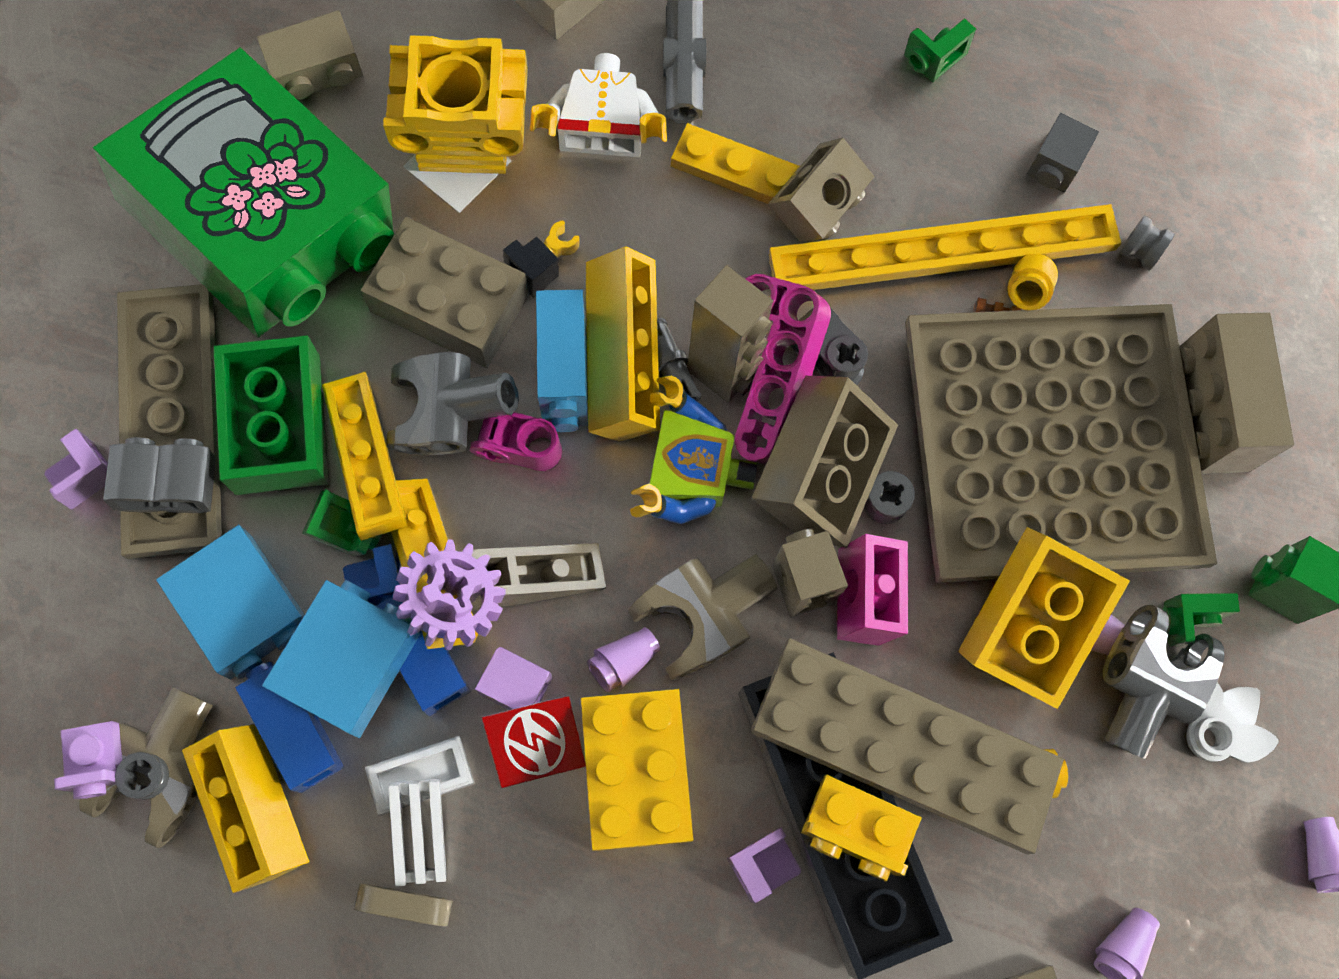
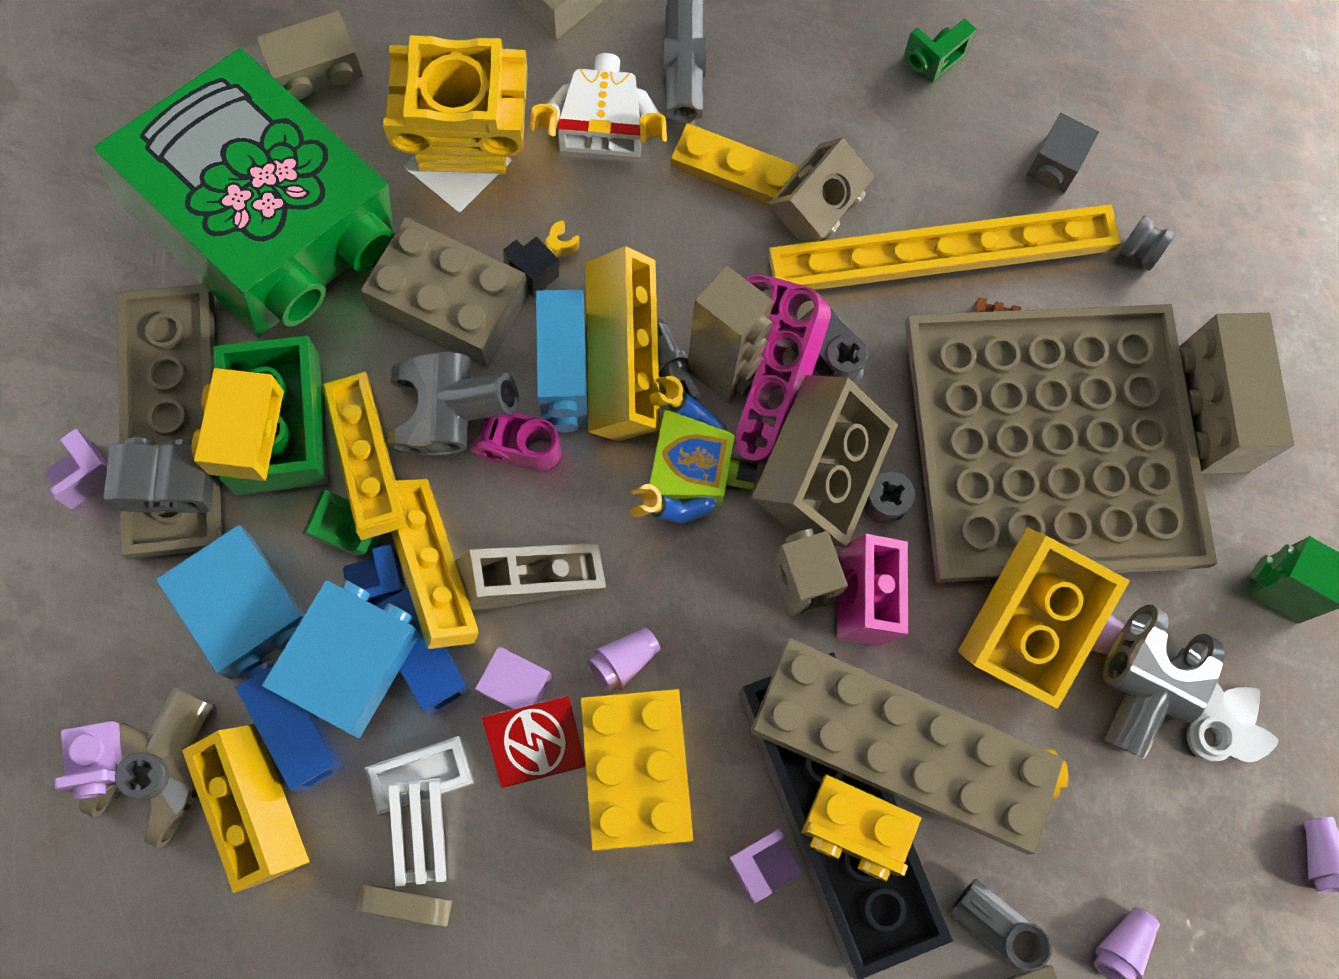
(237, 424): none -> yellow brick
(441, 613): lavender gear -> none
(707, 607): dark tan connector -> none
(998, 925): none -> dark grey piece
(1032, 282): yellow brick -> none
(1197, 610): green bracket -> none

